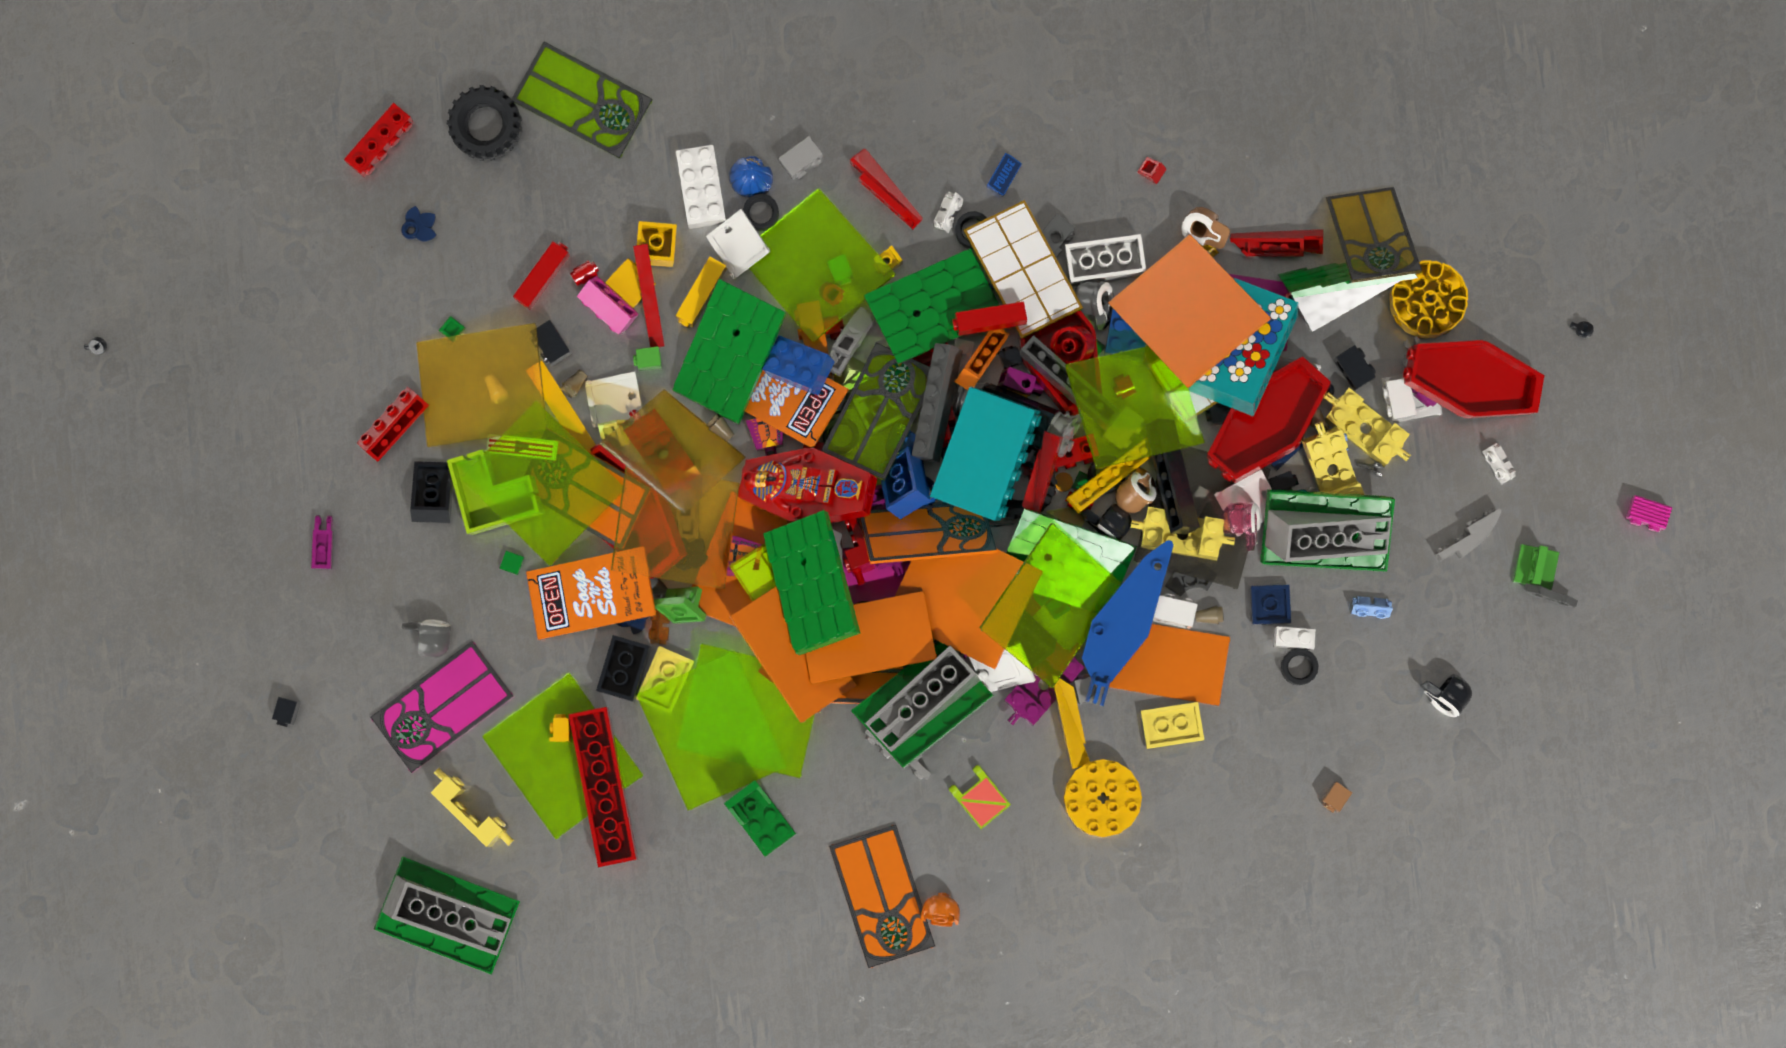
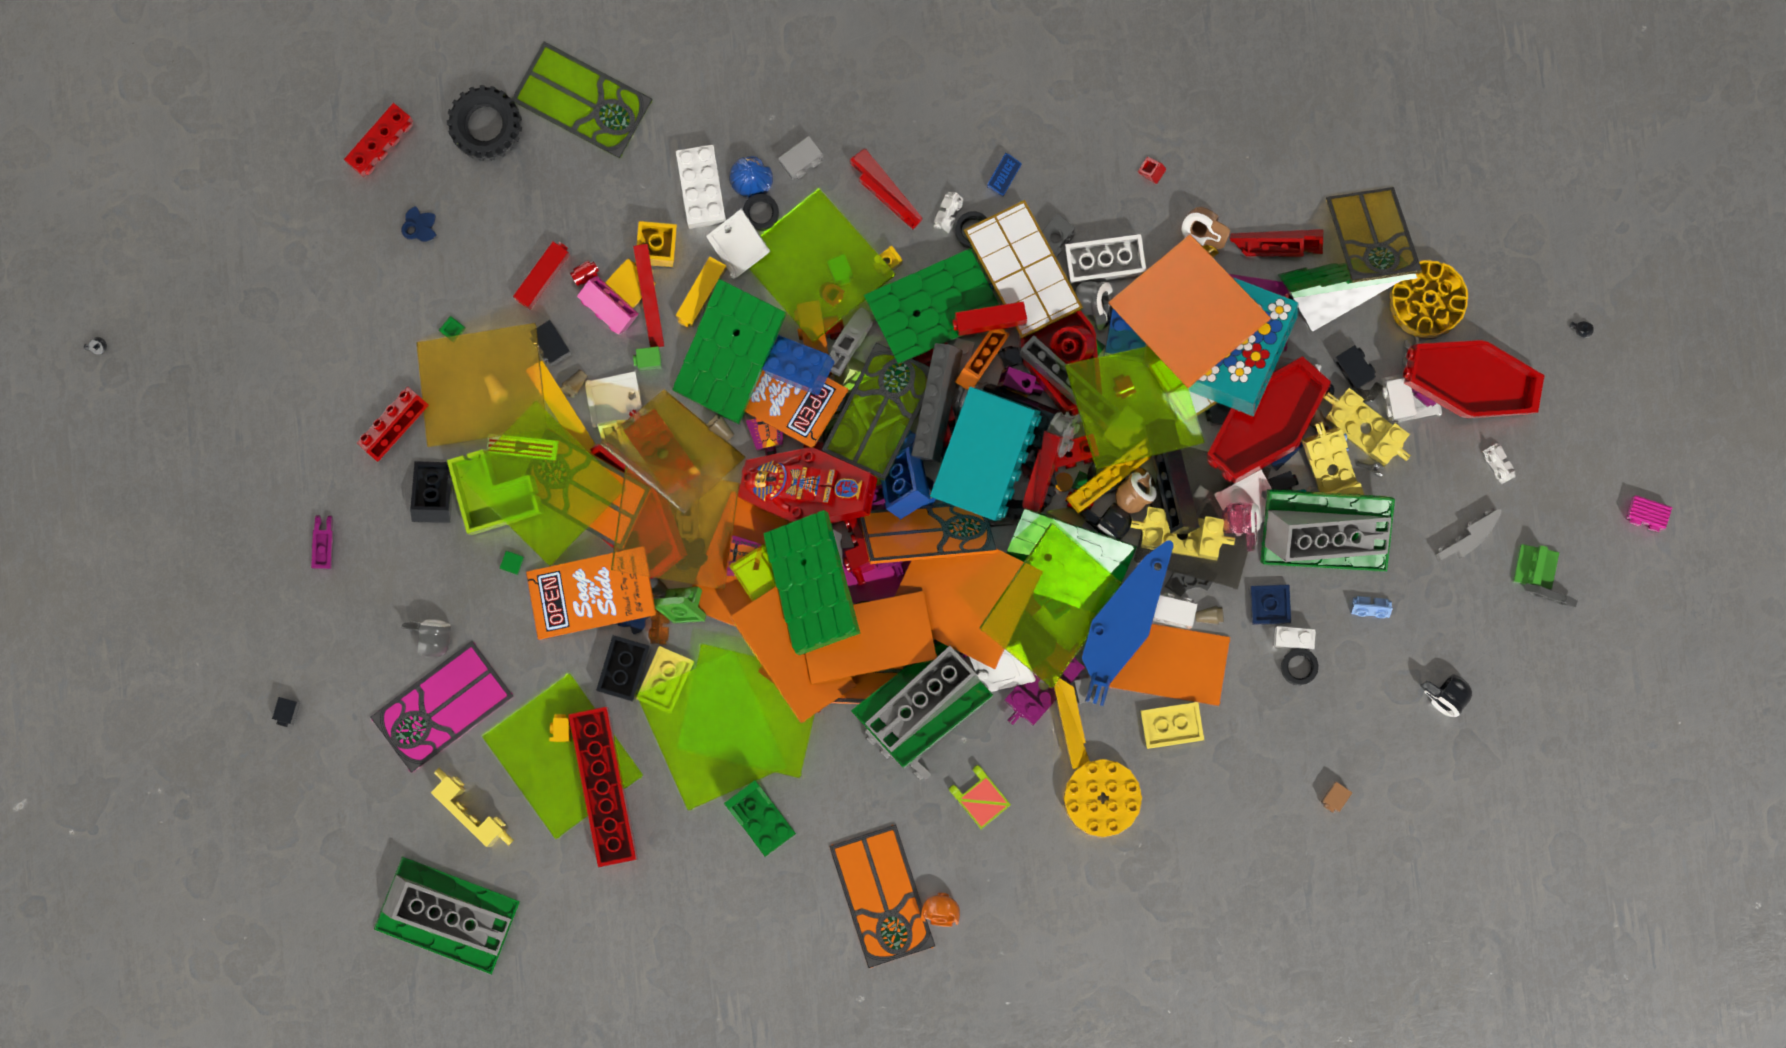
(1370, 395): none -> clear smoke arm

